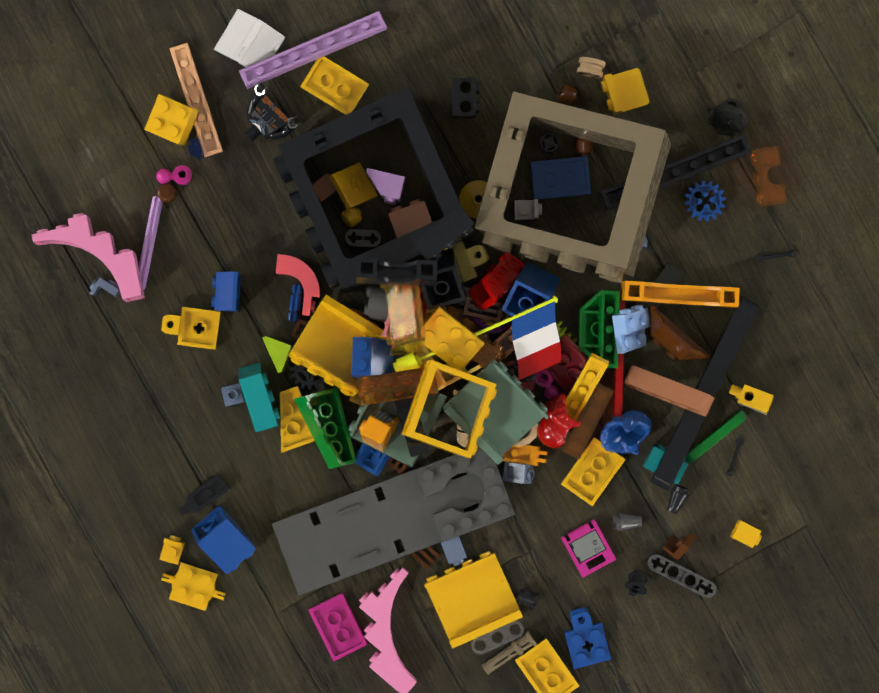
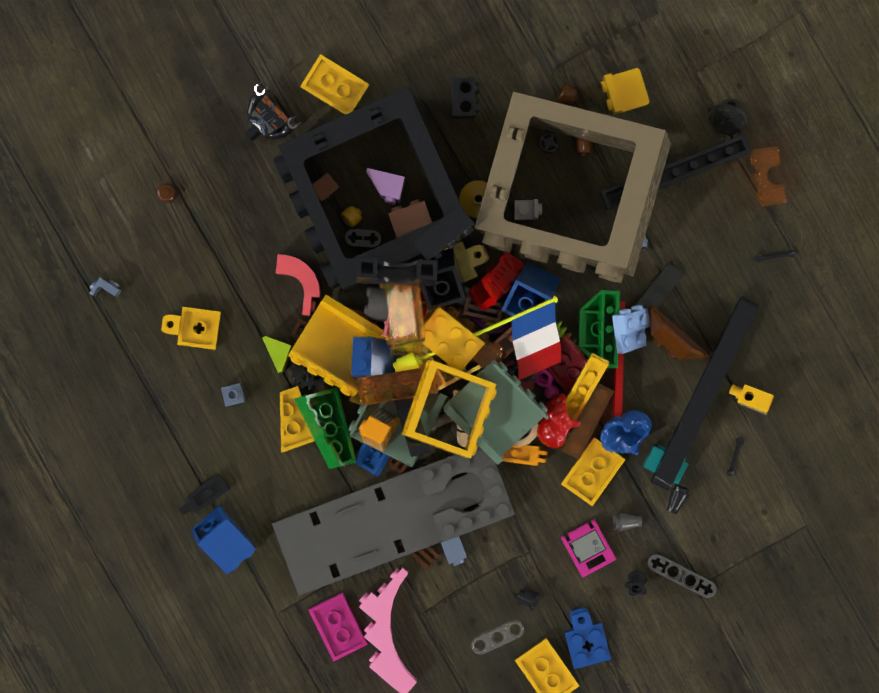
(80, 235): bright pink arch -> none
(149, 239): lavender axle -> none
(164, 175): dark pink plate -> none
(171, 120): yellow brick -> none
(172, 549): yellow bracket -> none
(193, 586): yellow plate -> none
(195, 149): clear blue plate -> none
(196, 99): light nougat tile -> none
(227, 291): blue slope -> none
(248, 40): white piece -> none
(258, 397): teal wedge -> none
(295, 302): blue axle -> none
(313, 49): lavender tile -> none
(353, 186): yellow plate -> none
(473, 599): yellow panel -> none
(516, 648): dark tan pin -> none
(518, 473): sand blue bracket -> none
(560, 178): blue tile -> none
(590, 67): tan wheel -> none
(668, 390): nougat beam -> none
(678, 547): reddish brown bracket -> none
(679, 294): light orange arch -> none
(703, 190): blue gear -> none
(716, 436): green beam -> none
(746, 534): yellow brick -> none

